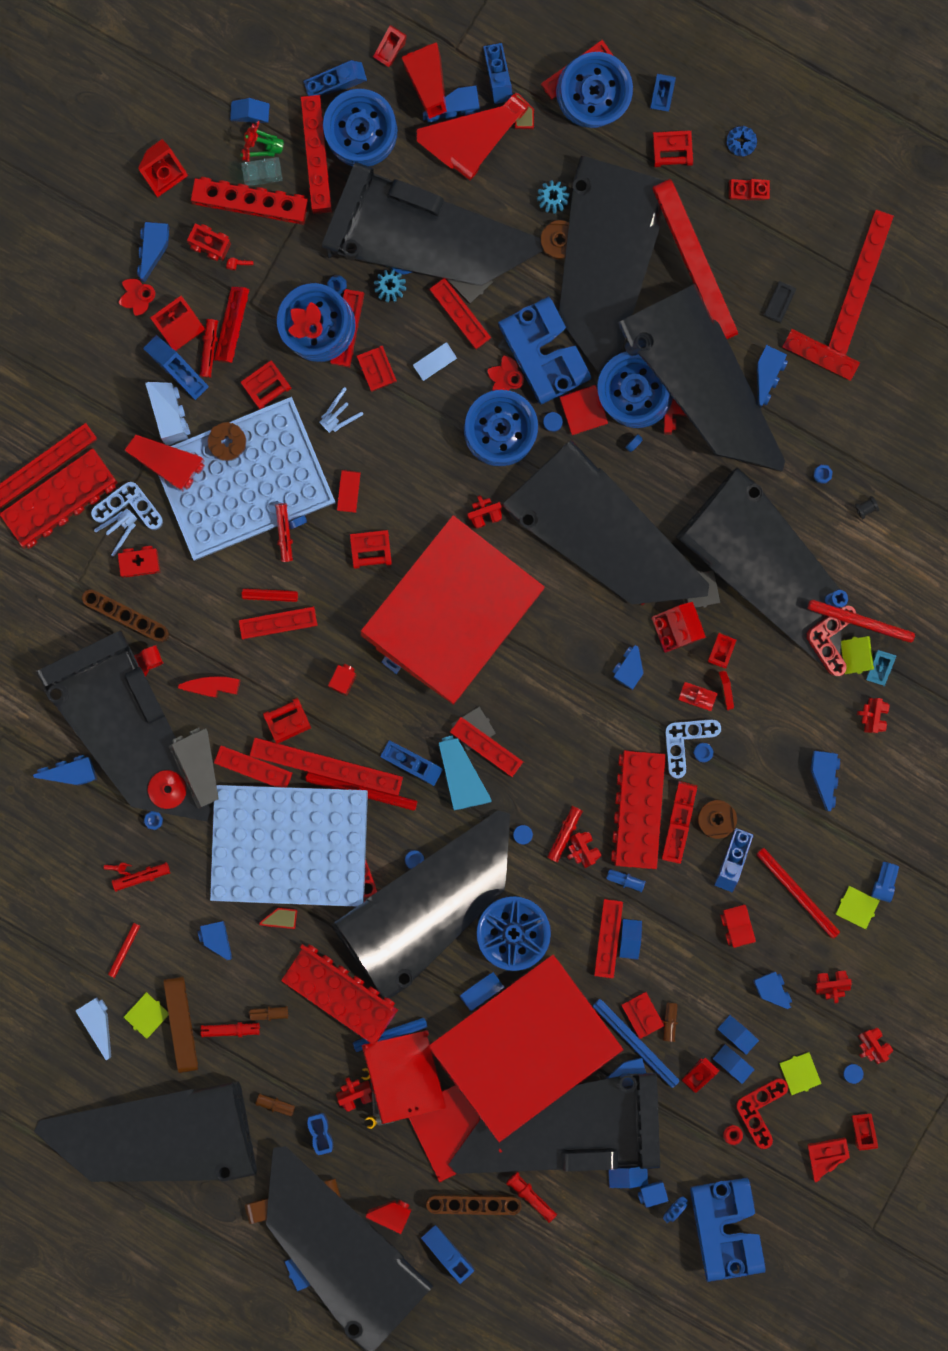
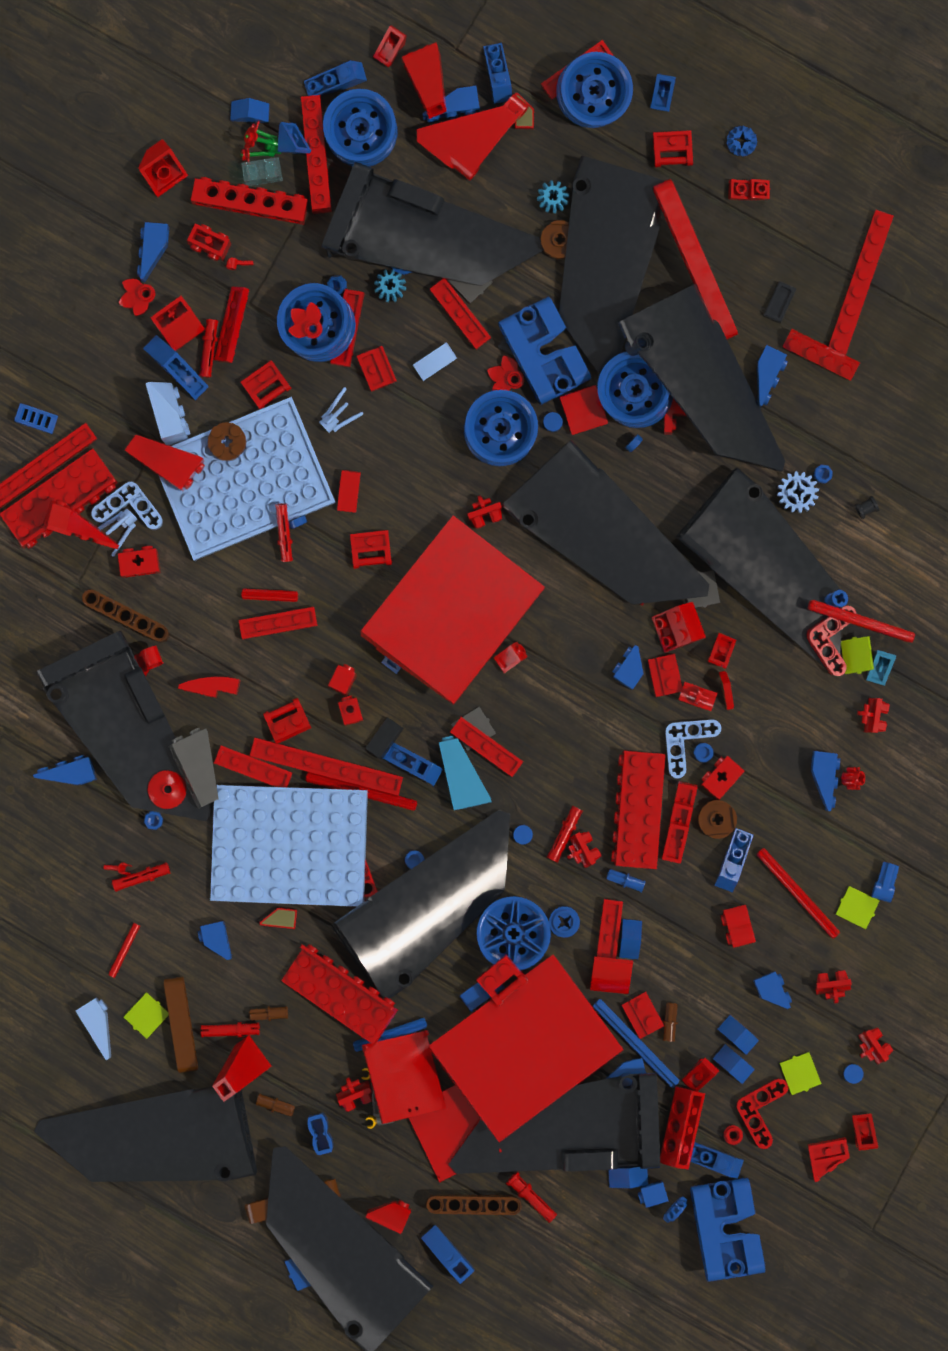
(18, 419): none -> blue slope
(67, 521): none -> red wedge
(241, 1068): none -> red slope
(291, 139): none -> blue slope
(350, 710): none -> red brick
(384, 738): none -> black tile
(497, 975): none -> red plate
(510, 657): none -> red bracket
(573, 922): none -> blue gear
(611, 975): none -> red slope
(665, 675): none -> red plate
(682, 1128): none -> red brick
(716, 1160): none -> blue slope
(732, 773): none -> red brick
(797, 484): none -> light blue gear
(853, 778): none -> red gear

